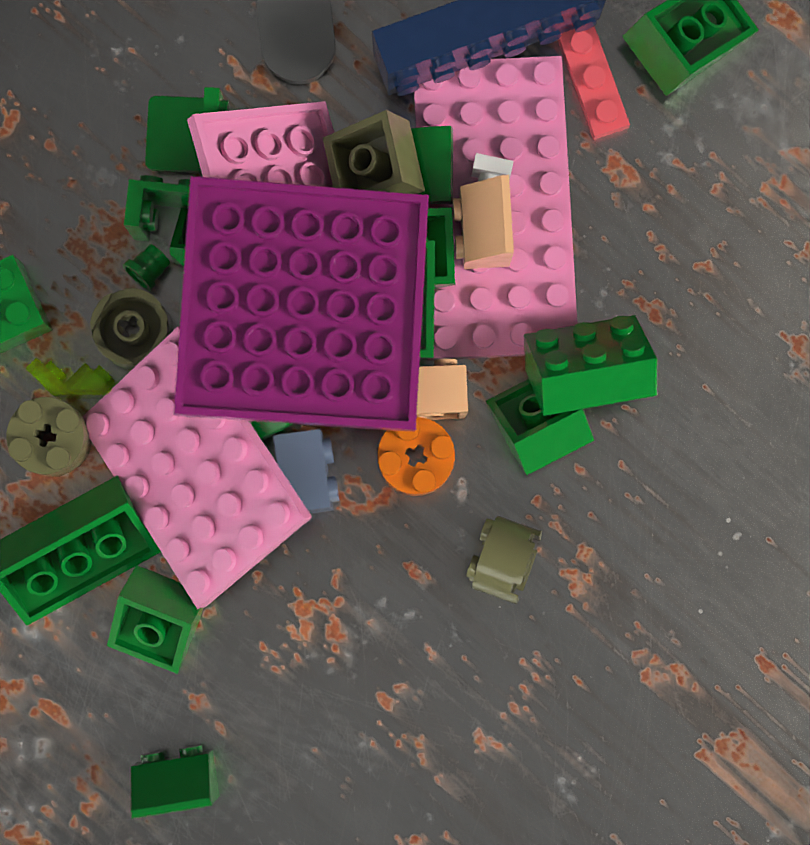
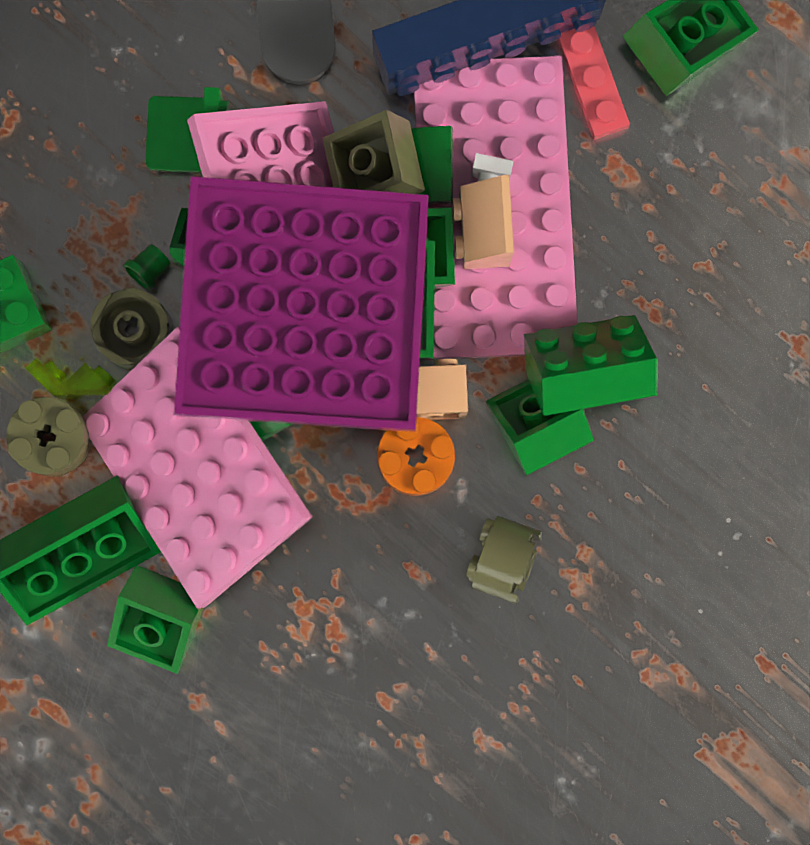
(142, 196): green bracket -> none
(173, 782): green slope -> none
(304, 463): sand blue brick -> none

